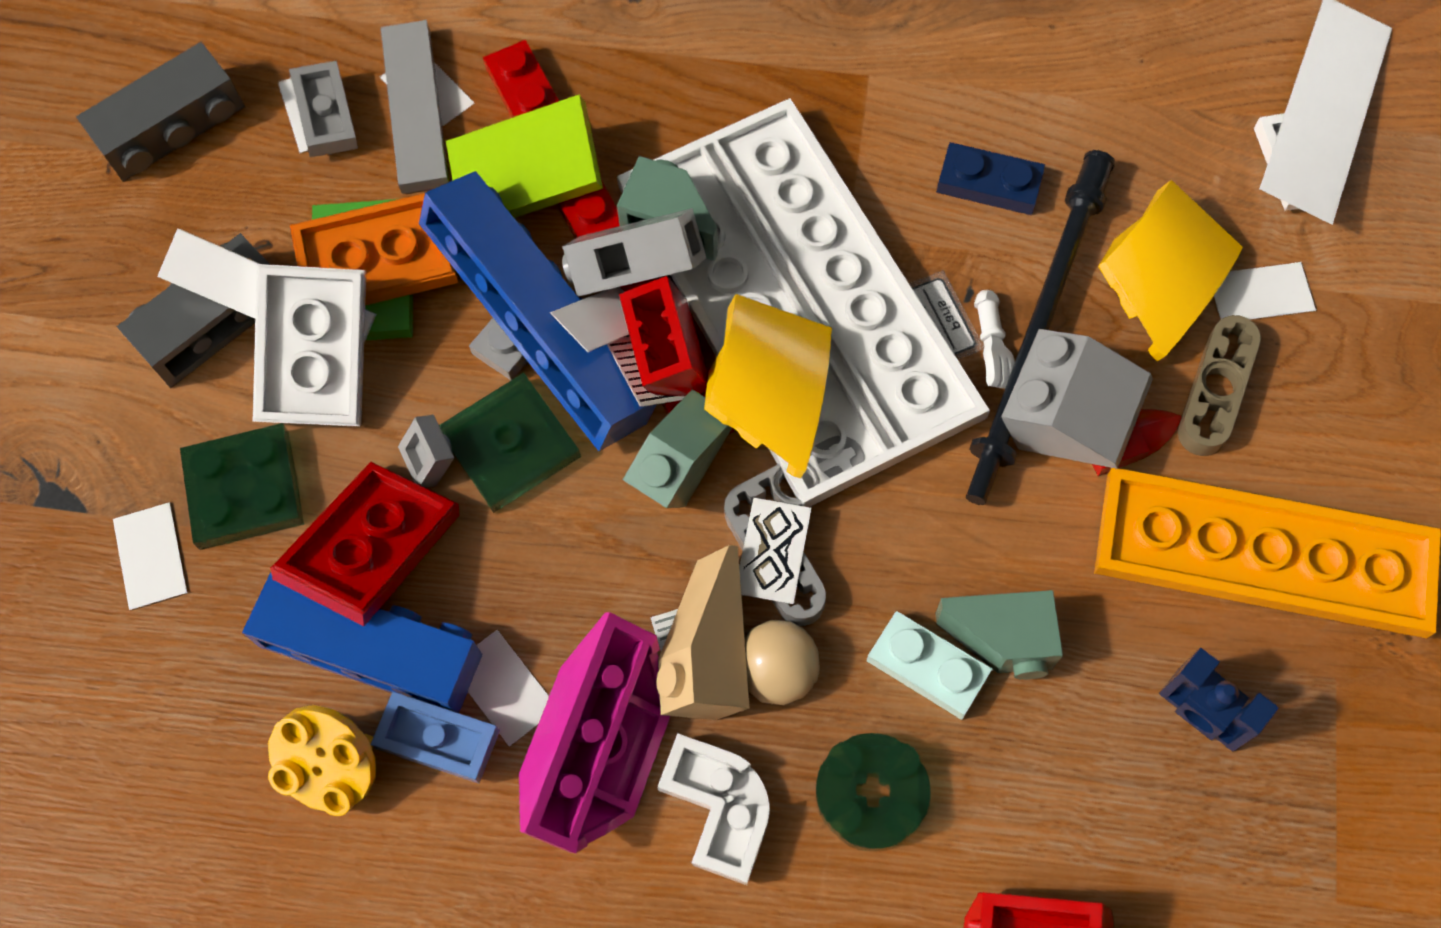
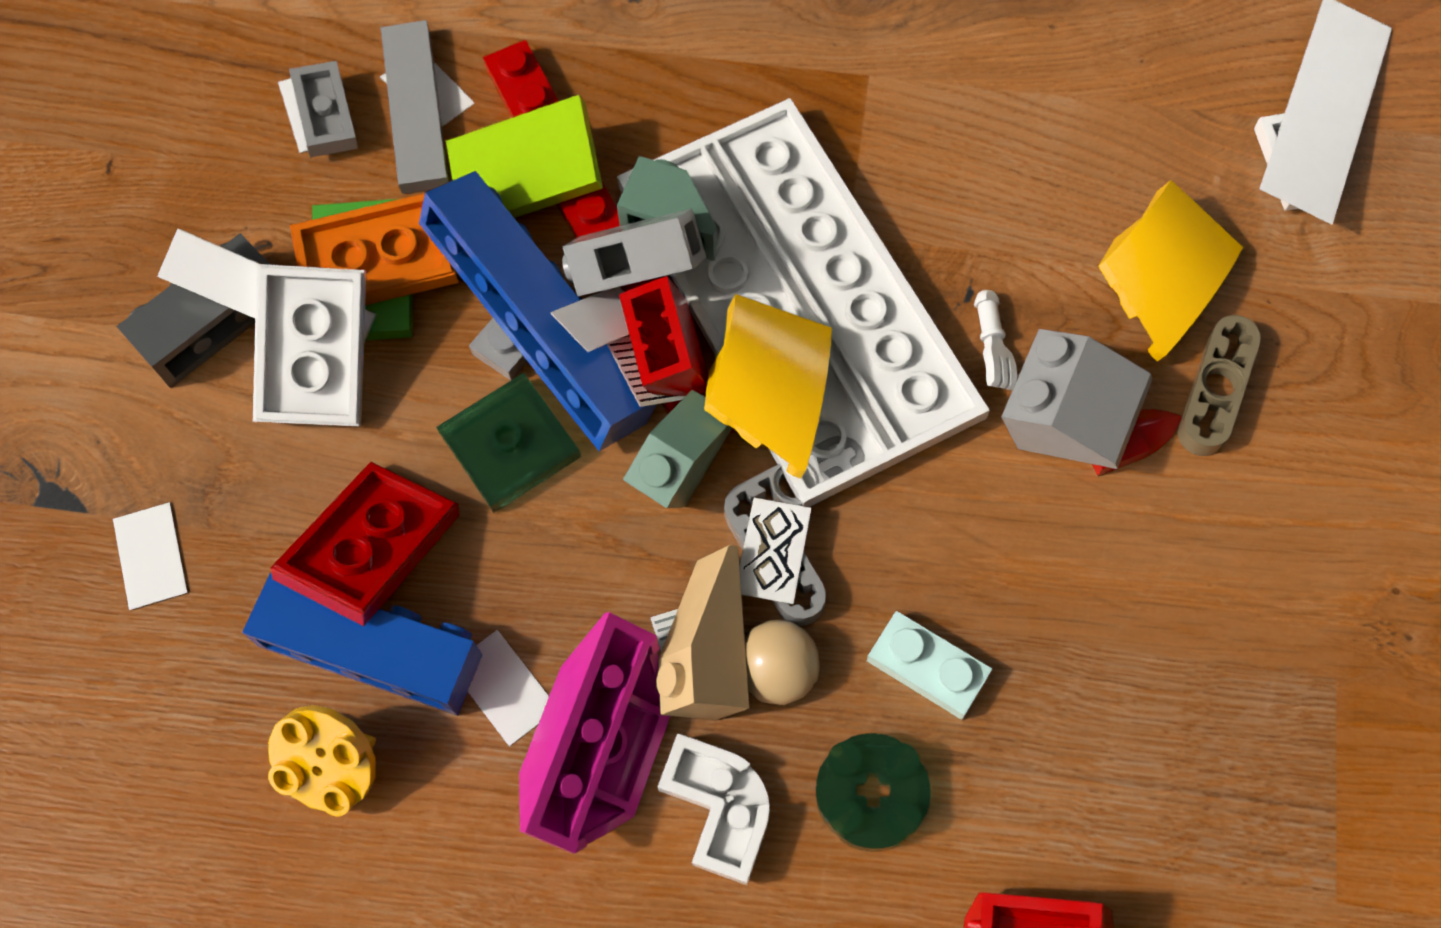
(161, 111): dark grey brick -> none
(241, 486): clear green plate -> none
(426, 451): light grey plate -> none
(435, 737): medium blue plate -> none
(947, 314): clear sticker -> none
(990, 178): dark blue plate -> none
(1006, 630): sand green slope -> none
(1084, 200): black bar -> none
(1216, 704): dark blue brick -> none
(1265, 292): white sticker -> none
(1270, 552): light orange plate -> none

